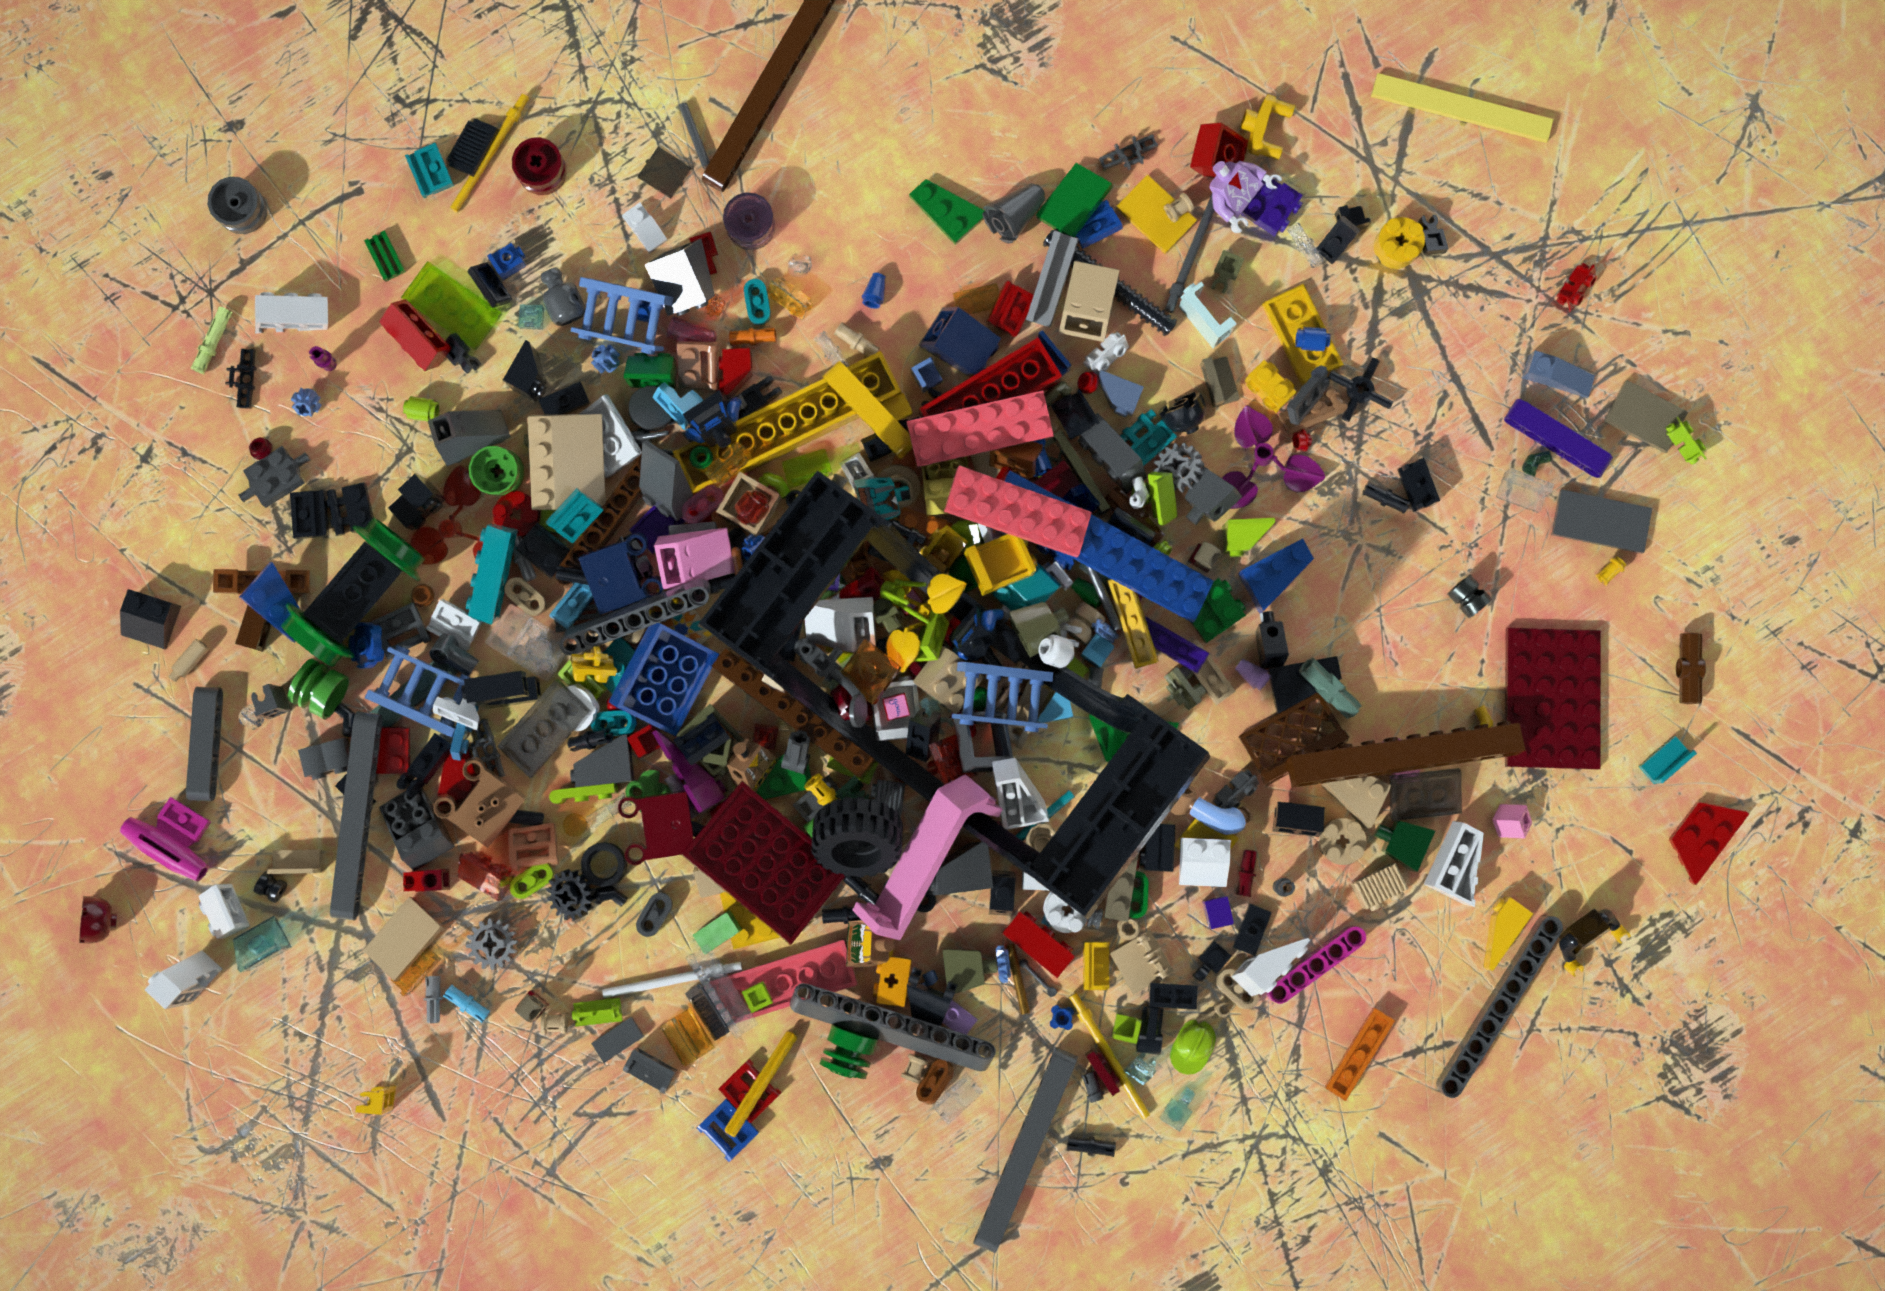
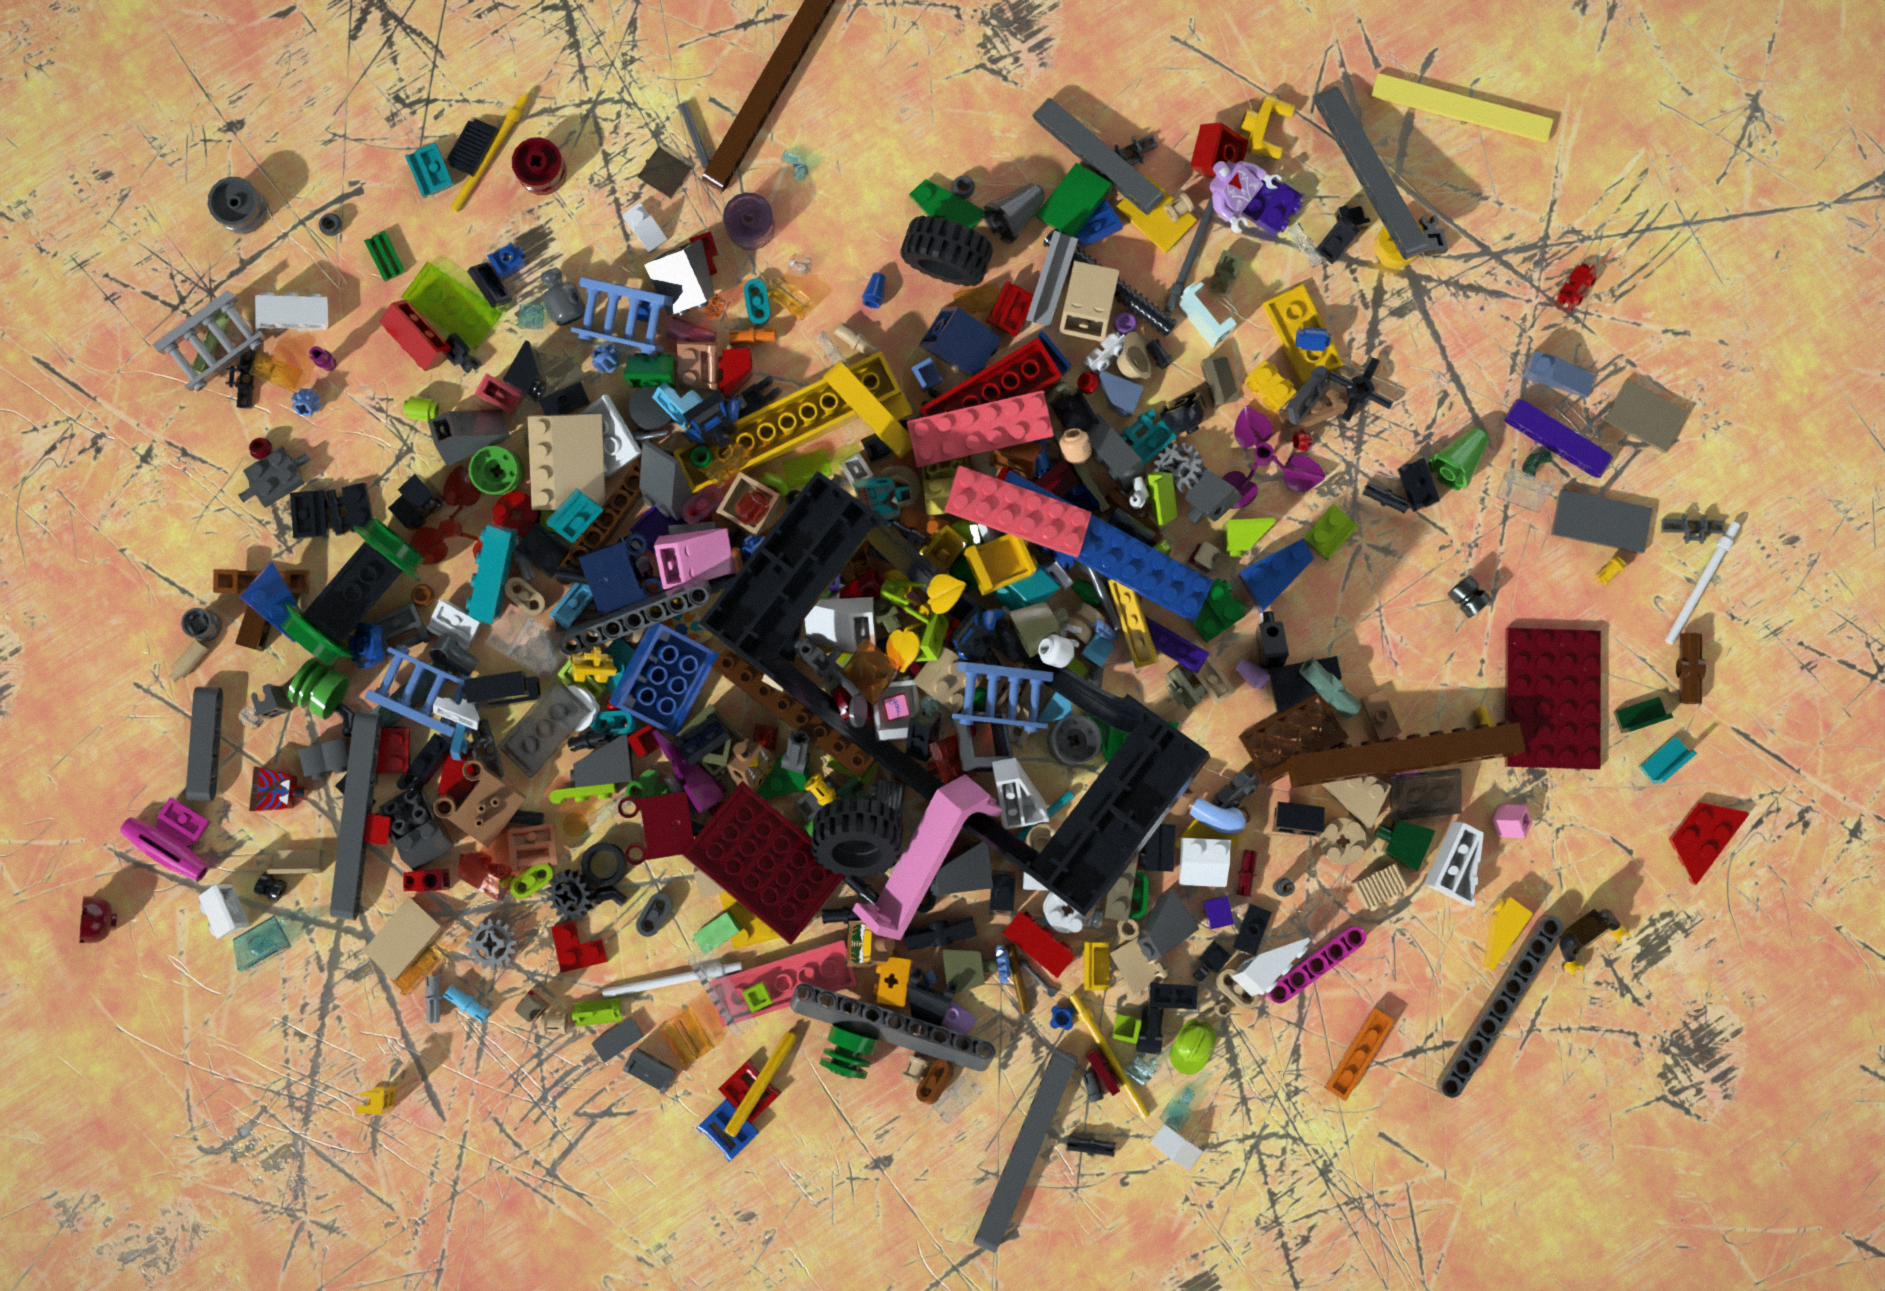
(148, 618): black slope -> none
(183, 981): white wedge -> none
(201, 624): none -> dark grey wheel
(207, 318): none -> light grey fence
(274, 790): none -> torso
(275, 372): none -> clear yellow hinge
(328, 218): none -> dark grey plate
(378, 829): none -> red panel
(498, 394): none -> coral slope
(571, 953): none -> red plate
(707, 1012): black window -> none
(798, 164): none -> clear light blue arm
(940, 933): none -> black piece
(946, 250): none -> black tyre
(963, 180): none -> dark grey plate
(1075, 446): none -> light nougat head
(1086, 736): none -> flat silver wheel
(1098, 156): none -> dark grey beam
(1125, 323): none -> medium lavender tile
(1135, 359): none -> tan piece
(1159, 354): none -> black pin
(1166, 926): none -> dark grey slope
(1176, 1147): none -> white slope
(1330, 532): none -> lime plate
(1371, 173): none -> dark grey beam
(1381, 715): none -> medium nougat plate
(1460, 459): none -> bright green cone
(1641, 715): none -> dark green panel
(1682, 433): lime hinge -> none
(1705, 528): none -> dark grey piece
(1724, 544): none -> white bar

